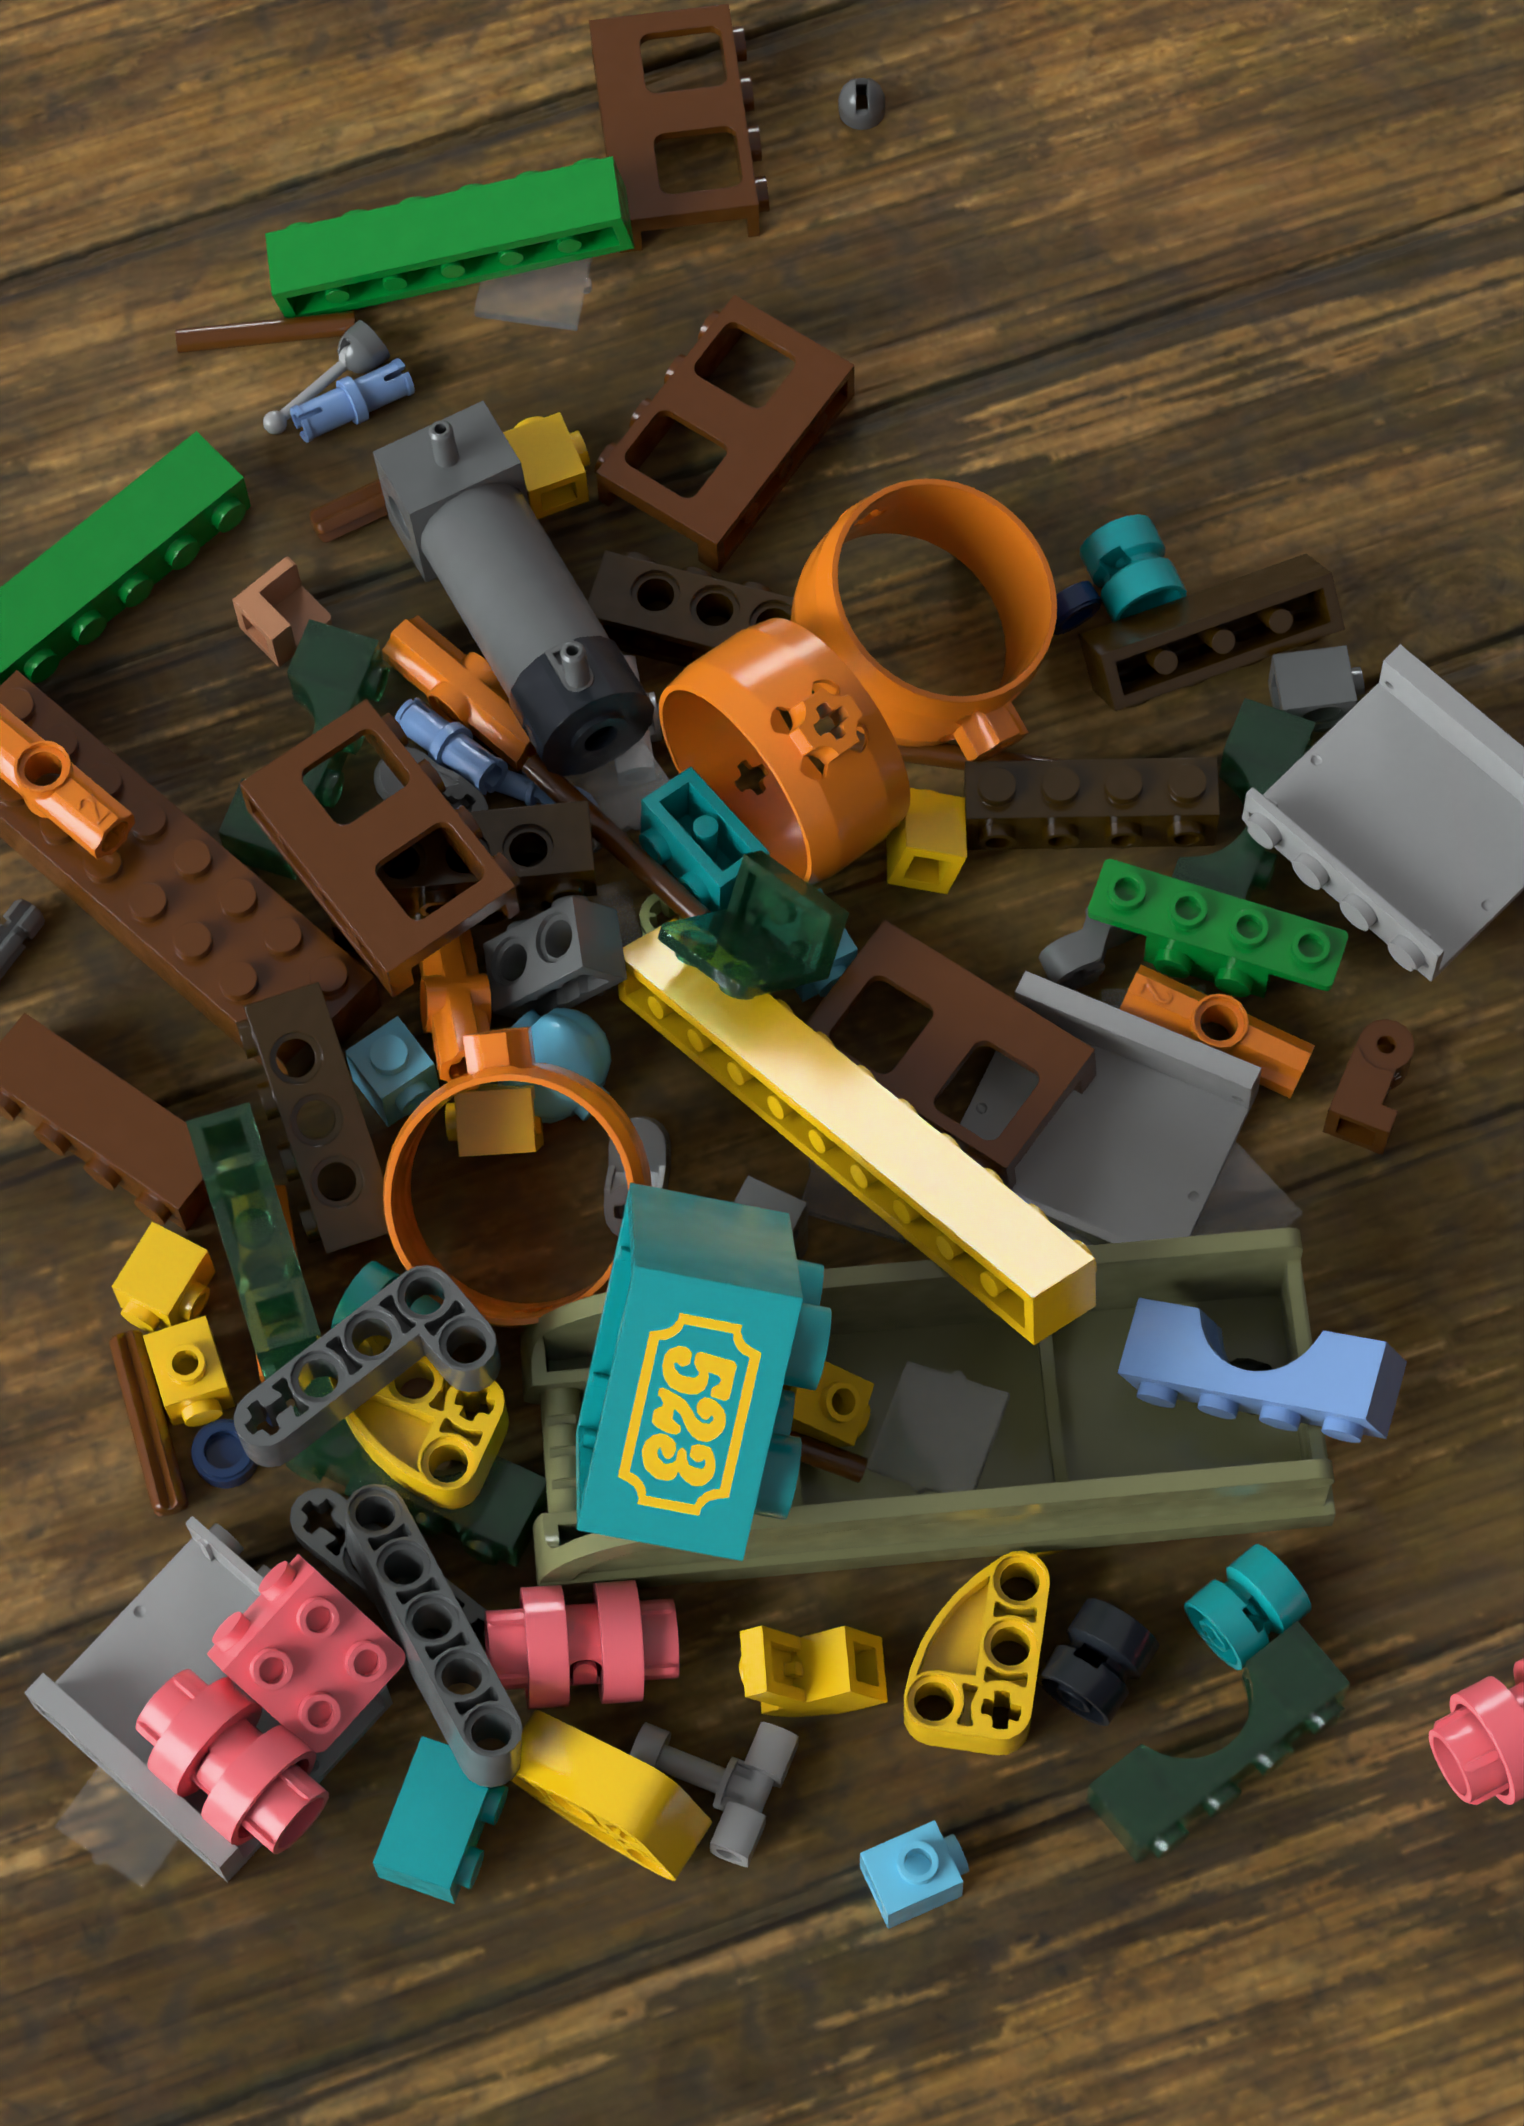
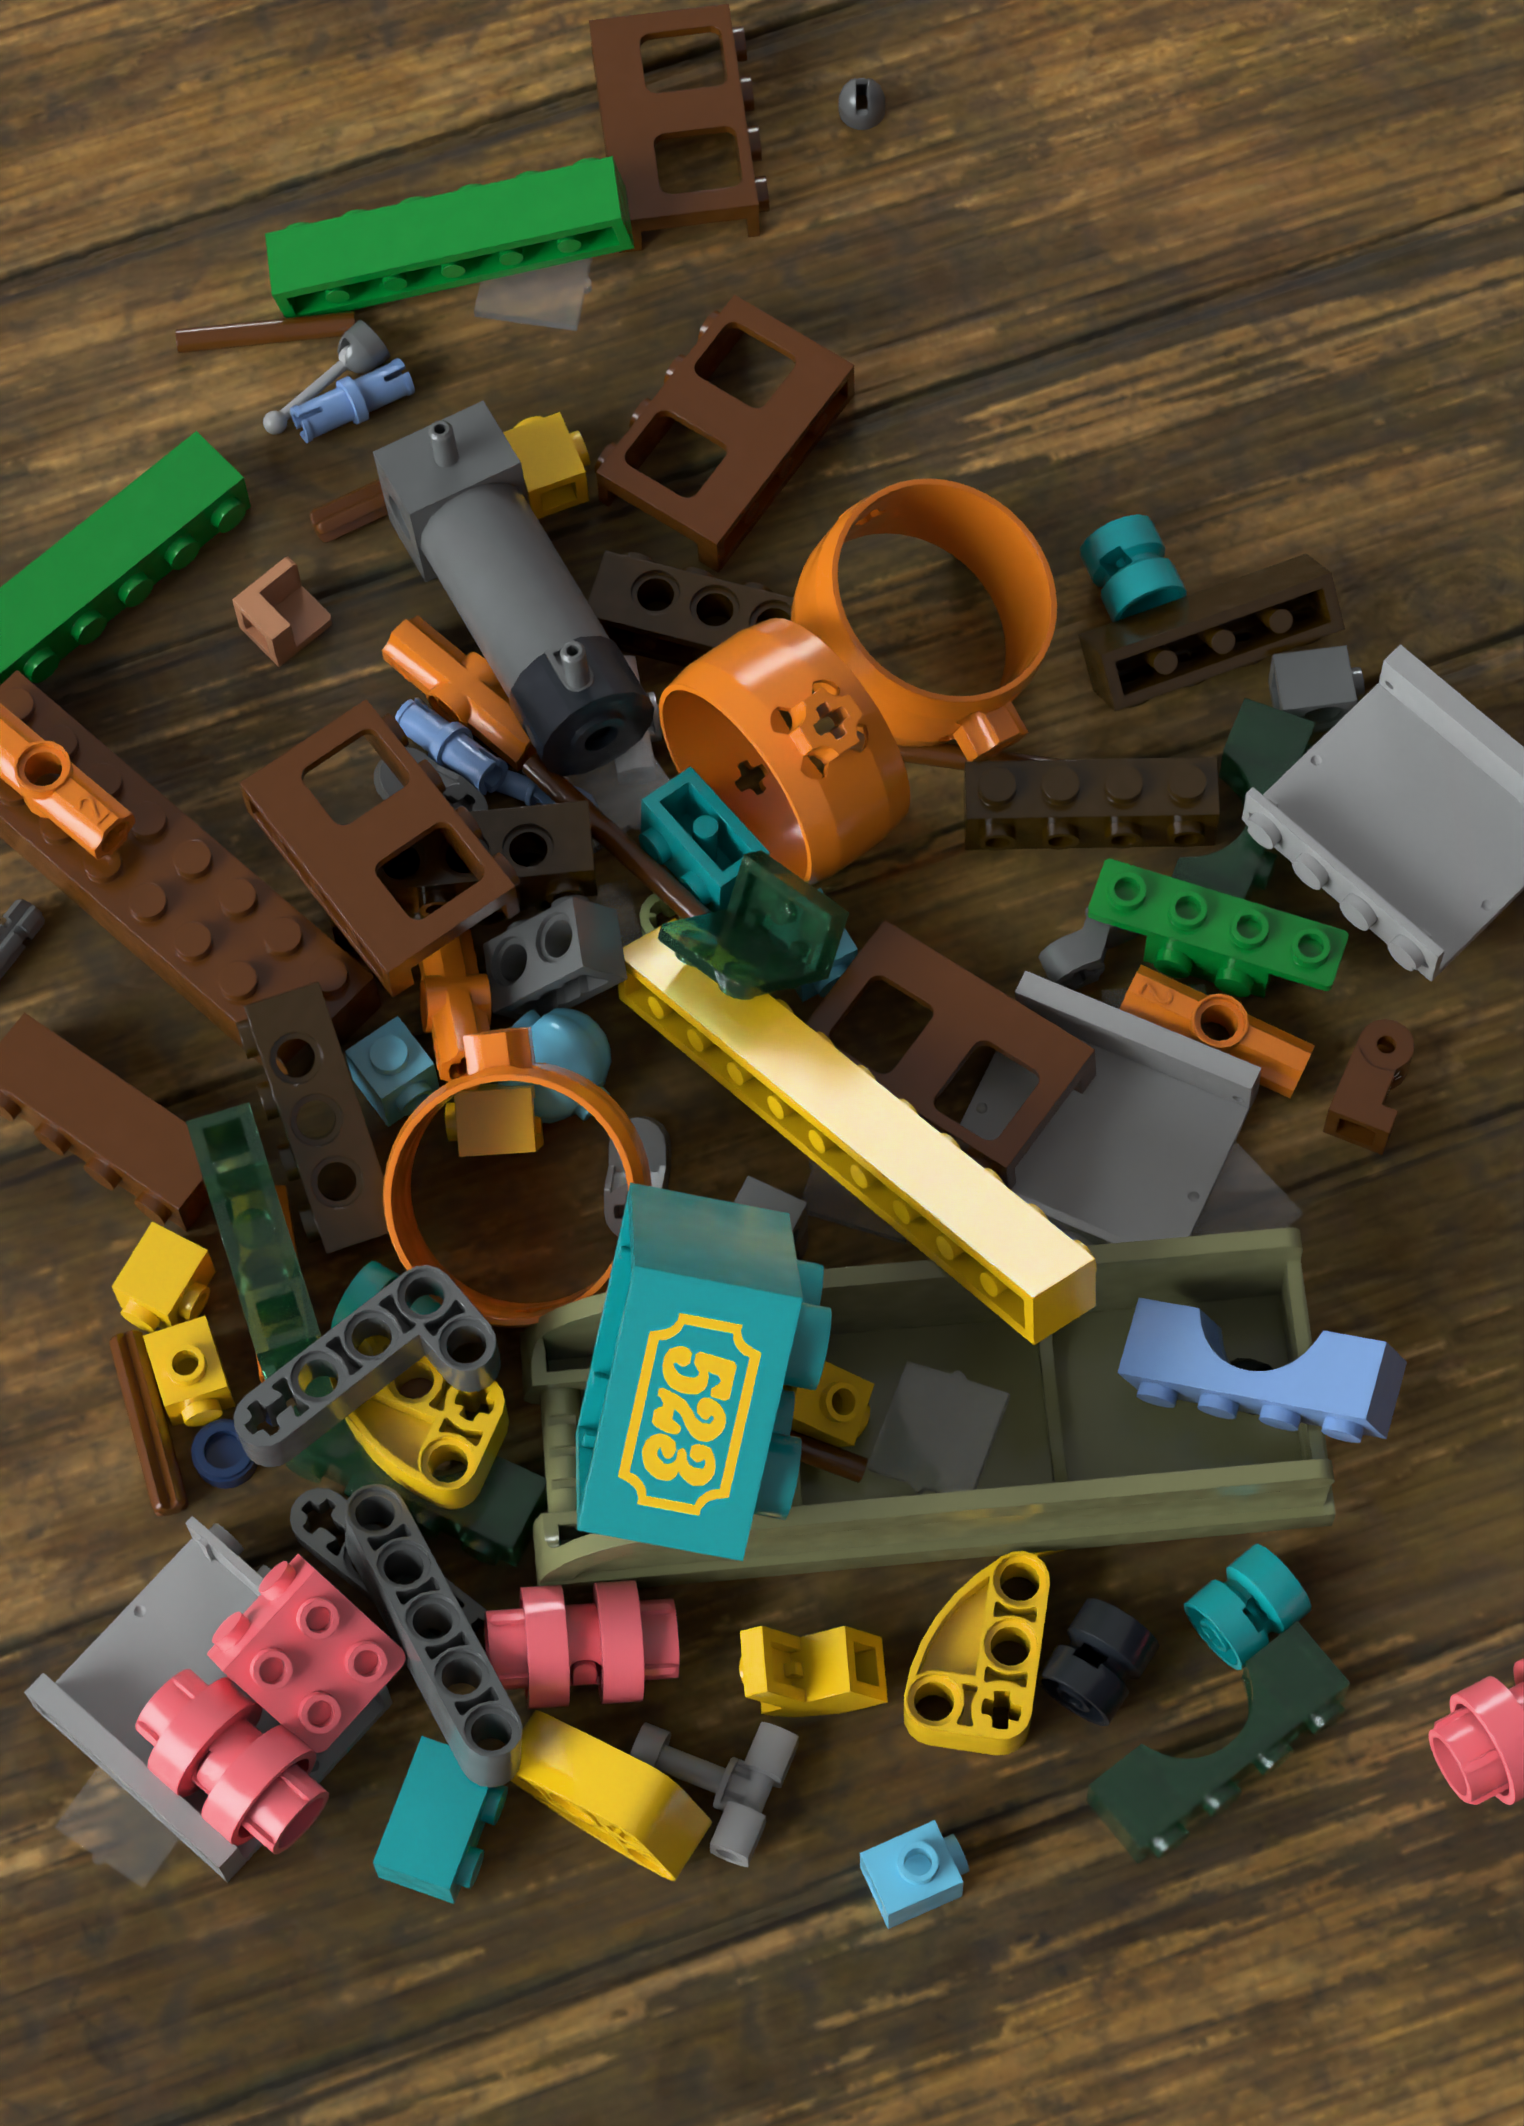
(328, 678): clear green arch -> none
(928, 843): yellow brick -> none
(1076, 606): dark blue tile -> none

